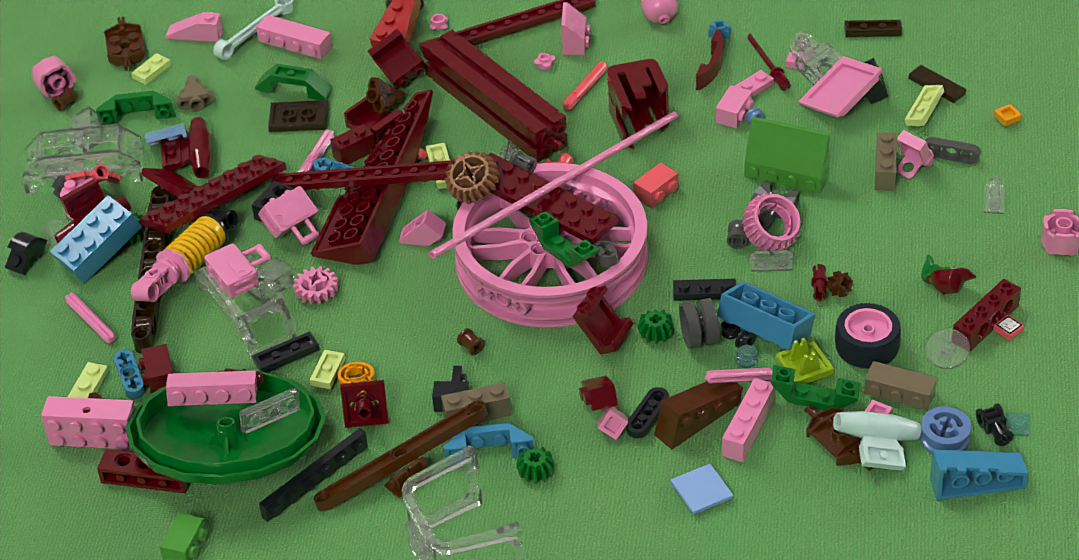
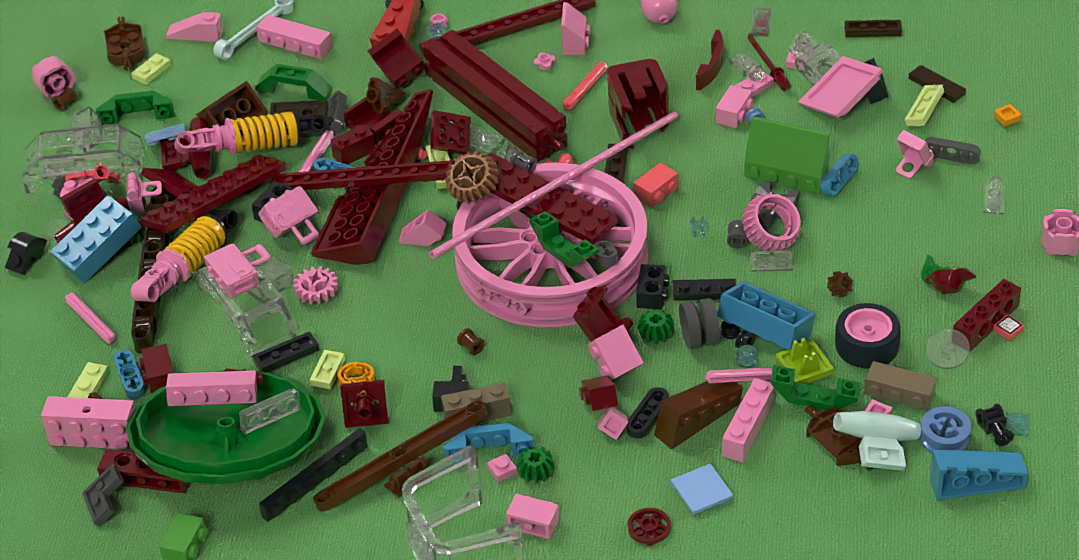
(98, 494): none -> dark grey tile
(137, 192): none -> bright pink piece
(194, 95): dark tan rock -> none
(236, 104): none -> reddish brown slope
(253, 133): none -> piece
(336, 111): none -> dark grey beam
(436, 30): none -> clear light blue plate
(443, 139): none -> dark red plate
(485, 140): none -> clear plate
(501, 468): none -> bright pink plate
(534, 515): none -> bright pink brick
(615, 353): none -> bright pink slope
(616, 164): none -> dark brown tile
(649, 526): none -> dark red wheel
(651, 286): none -> black brick
(698, 226): none -> clear light blue wheel
(722, 26): dark azure gear -> none
(747, 66): none -> clear plate
(761, 22): none -> clear tile
(819, 282): dark red pin -> none
(831, 183): none -> dark azure beam
(885, 161): dark tan brick -> none

